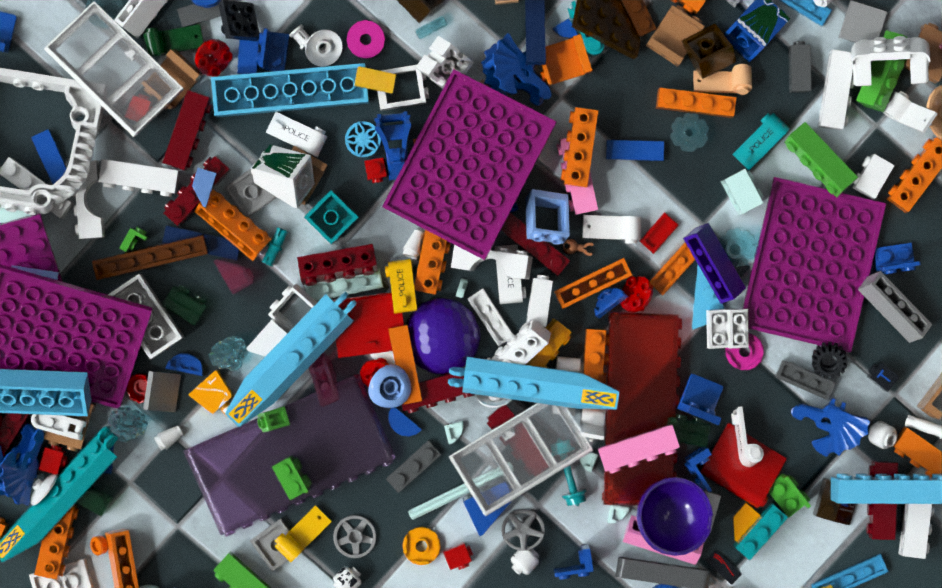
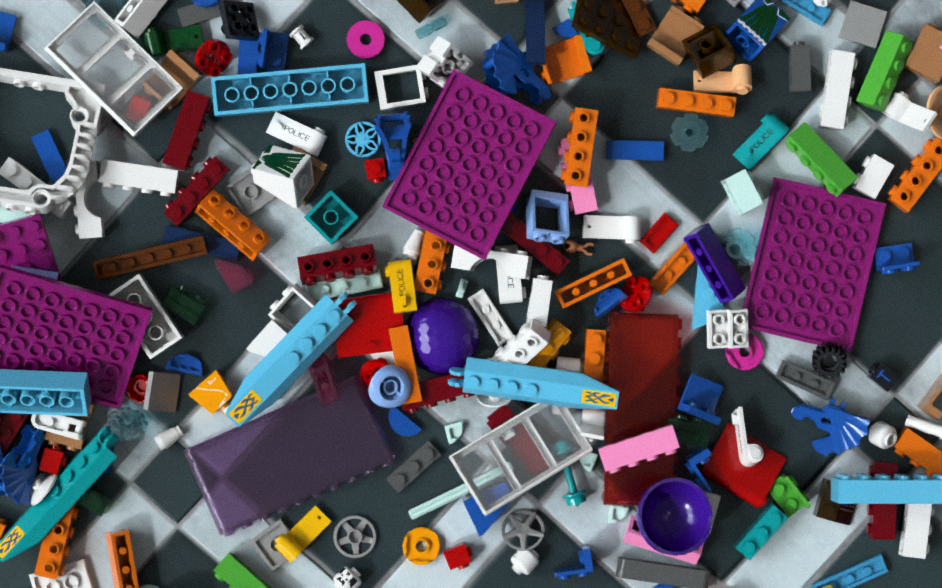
(99, 545): orange tile -> none
(130, 240): bright green bracket -> none
(203, 185): medium blue tile -> none
(228, 353): clear light blue plant -> none
(273, 419): bright green bracket -> none
(275, 246): teal pin -> none
(291, 477): bright green bracket -> none
(326, 55): white dish -> none
(375, 80): yellow tile -> none
(723, 567): black sticker -> none
(743, 520): light orange tile -> none
(890, 49): white container -> none
(895, 307): light grey brick -> none

